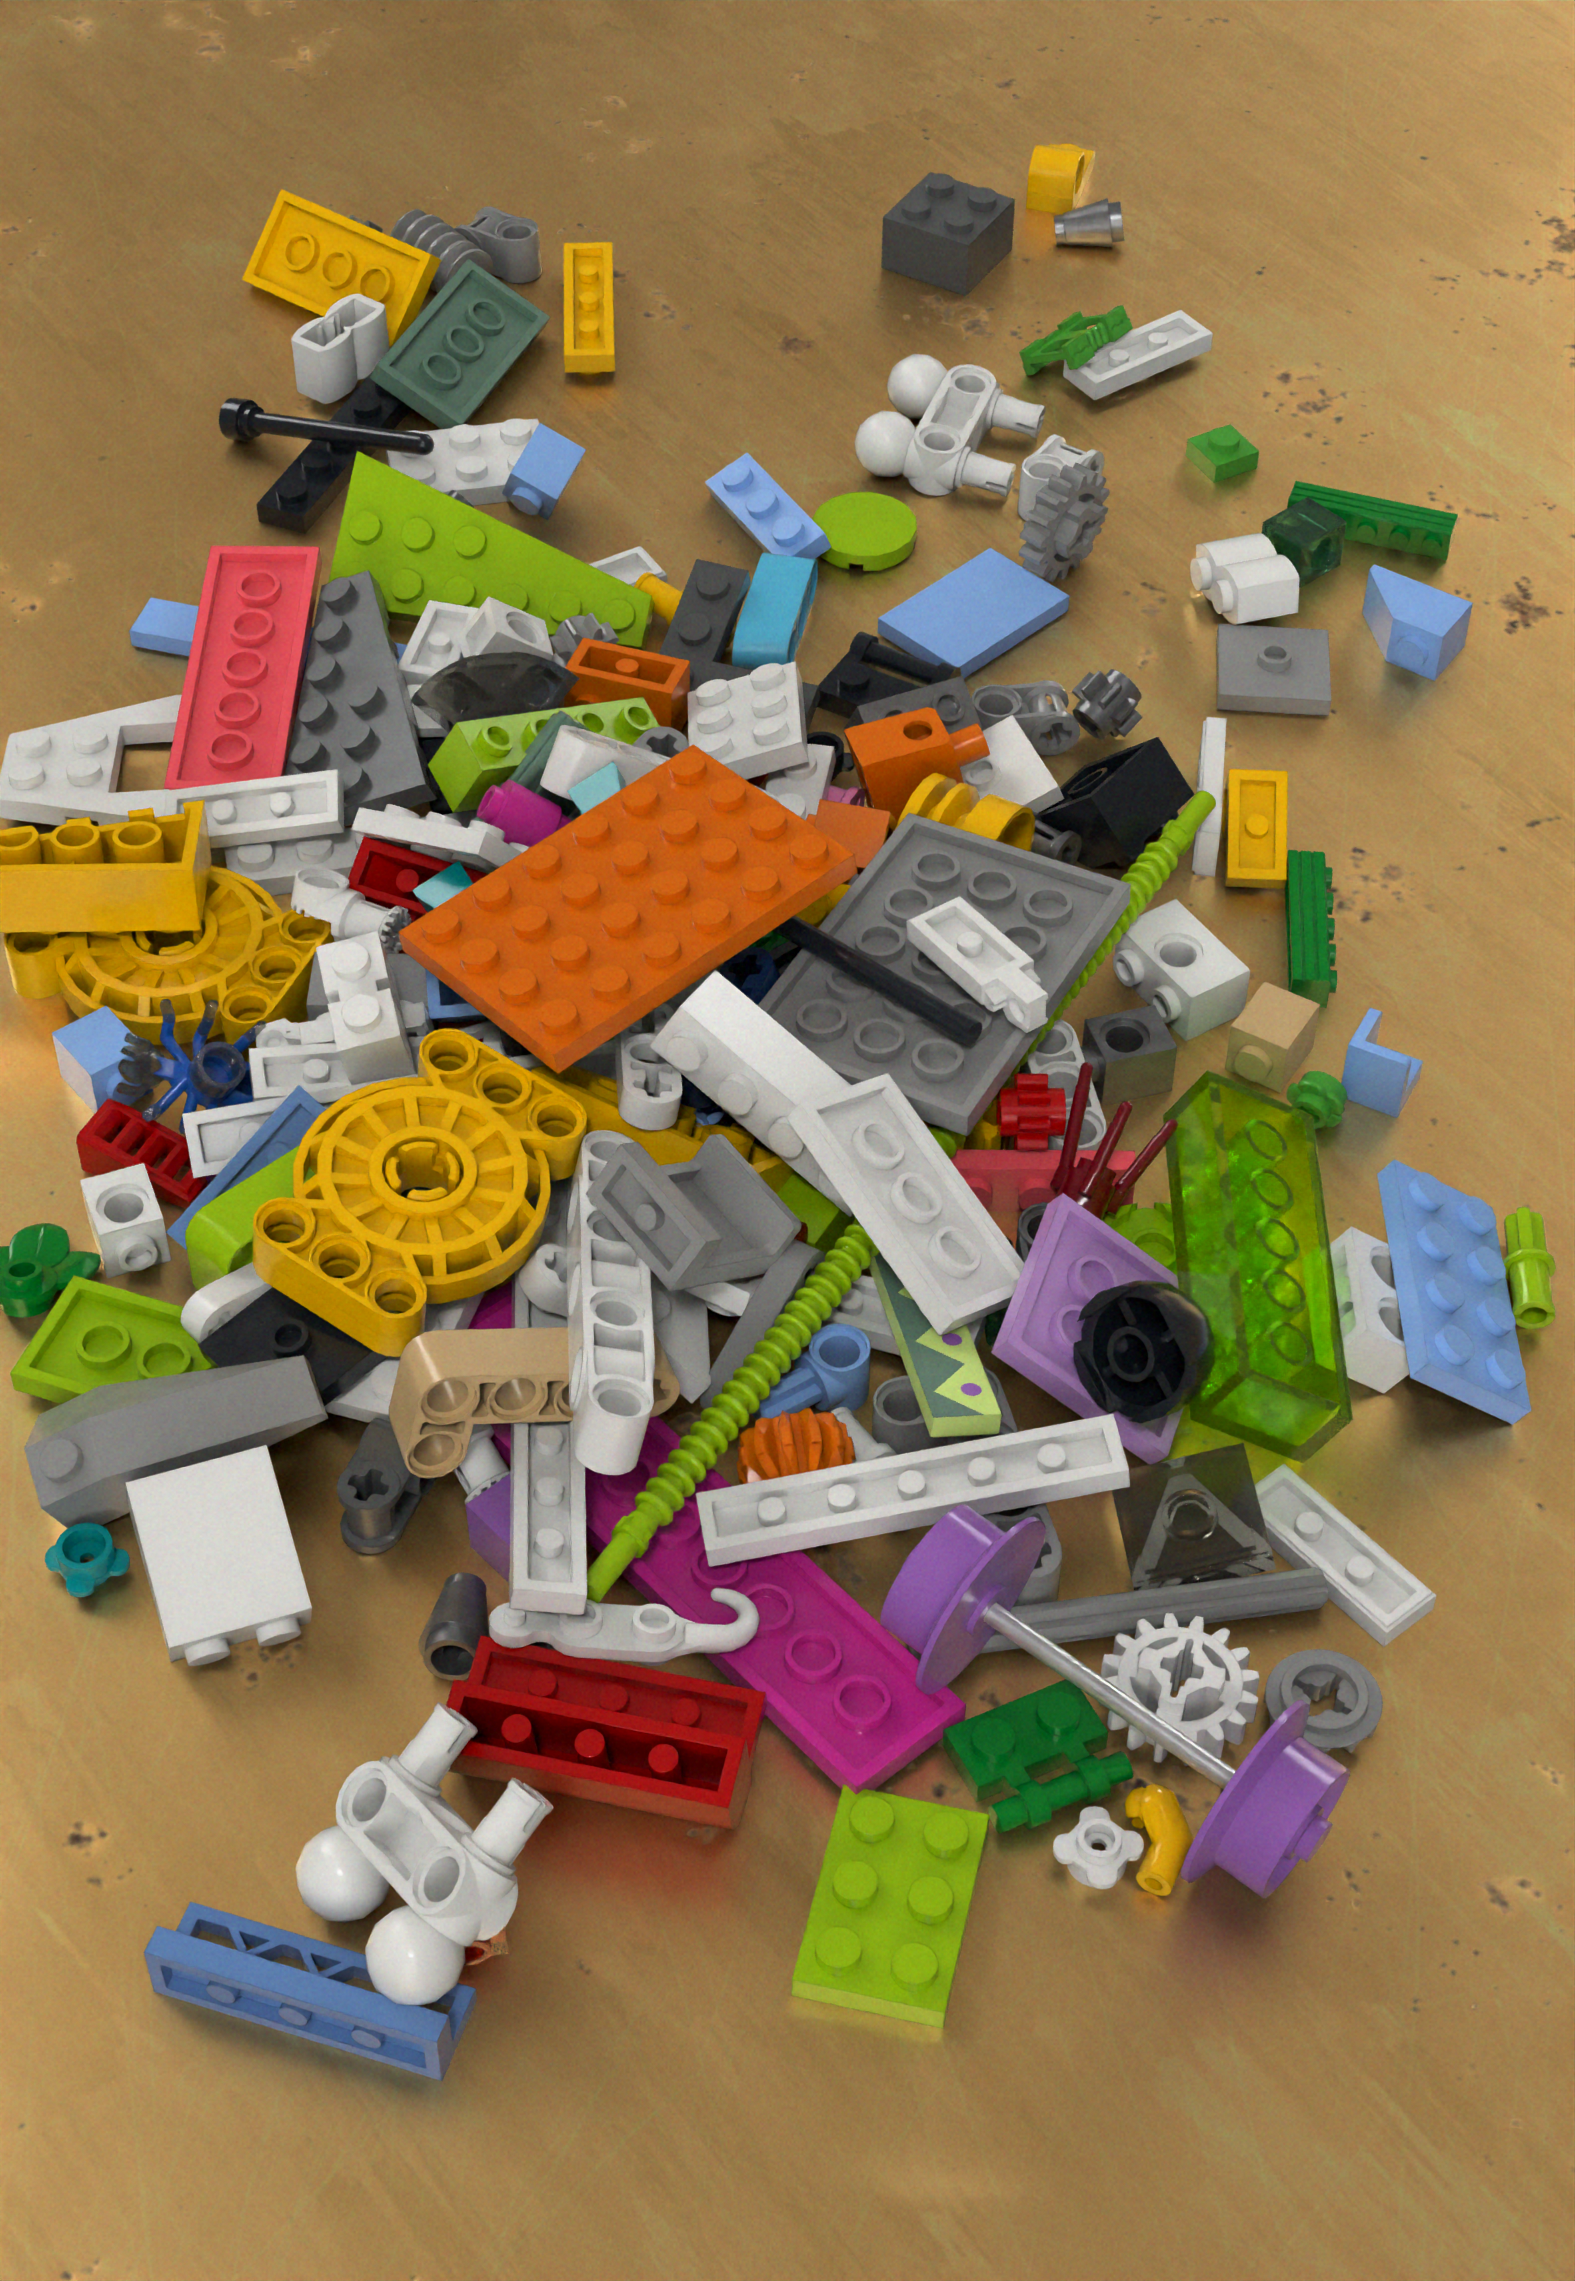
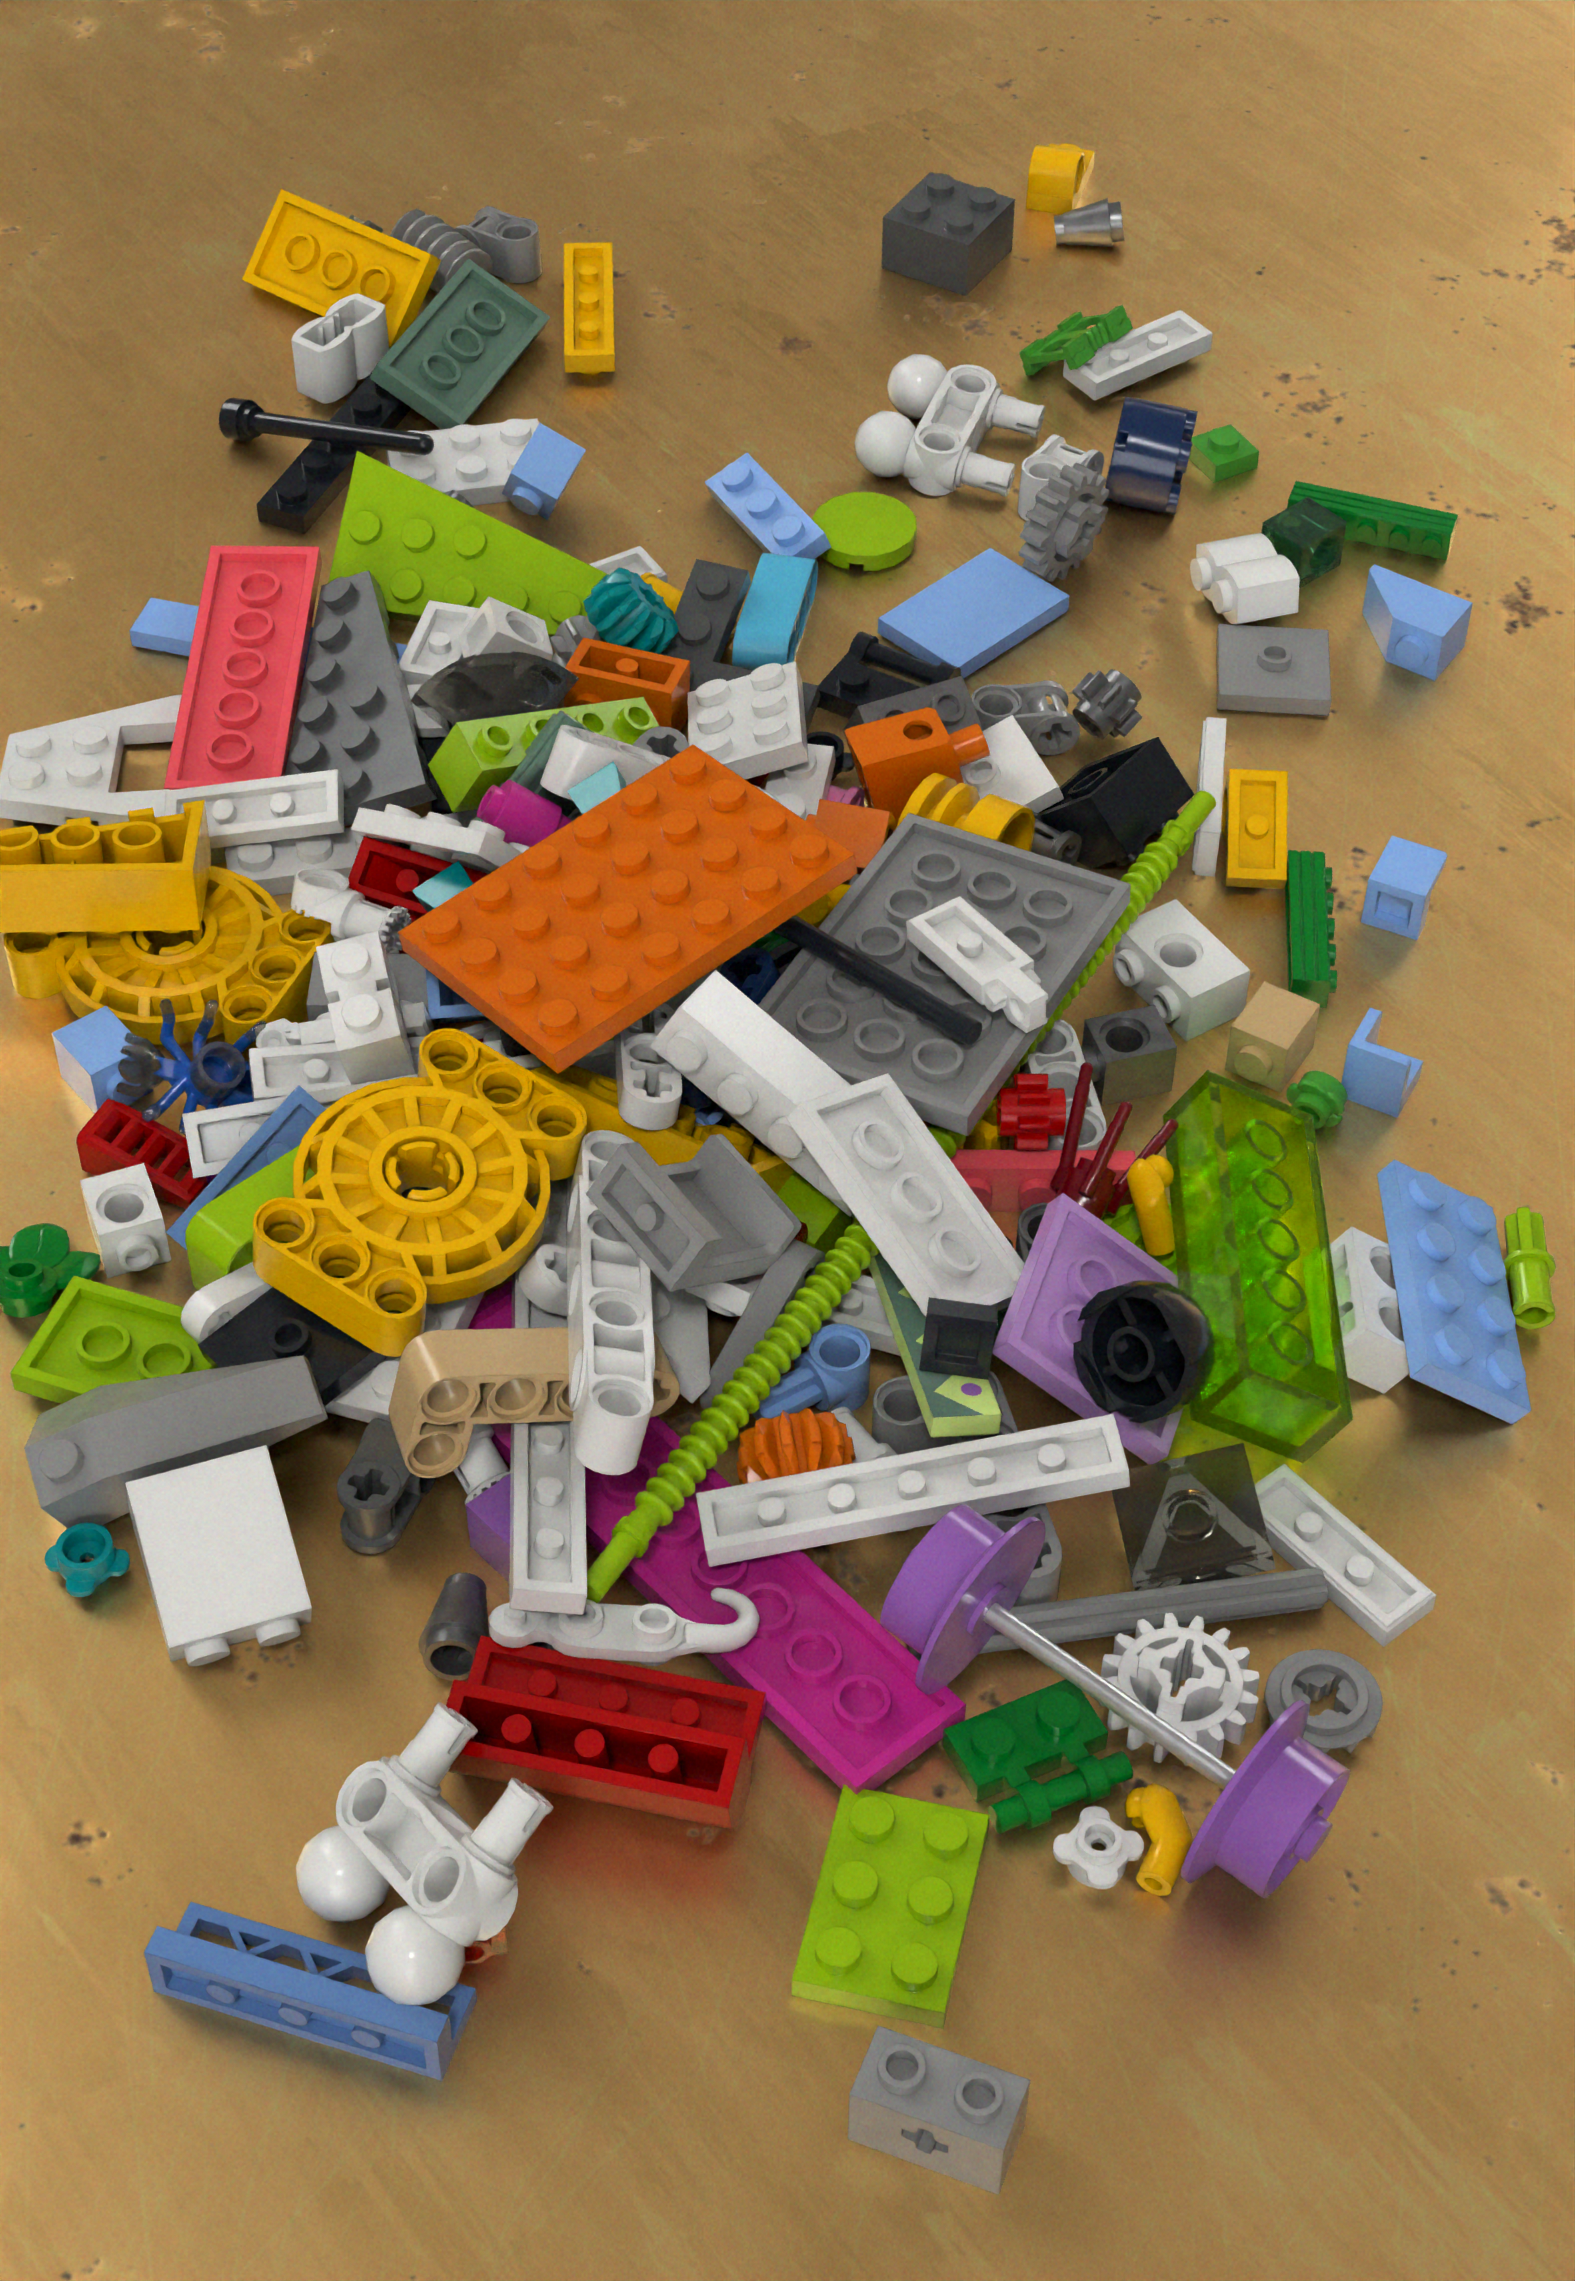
(630, 612): none -> teal gear
(938, 2109): none -> light grey brick
(958, 1338): none -> black plate
(1147, 1186): none -> yellow arm
(1150, 455): none -> dark blue brick
(1402, 887): none -> light blue panel

